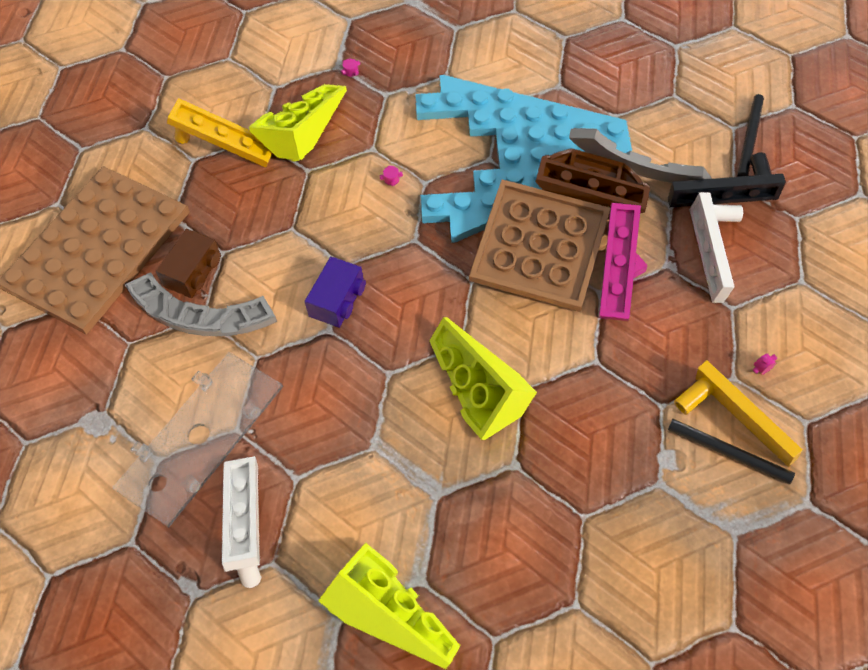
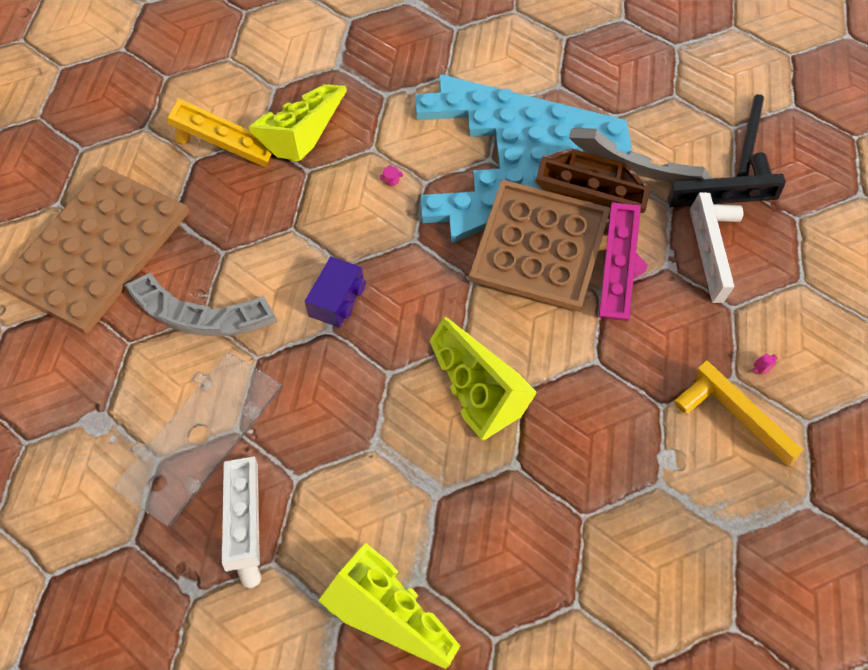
(189, 263): reddish brown brick -> none
(350, 67): dark pink piece -> none
(732, 451): black bar -> none

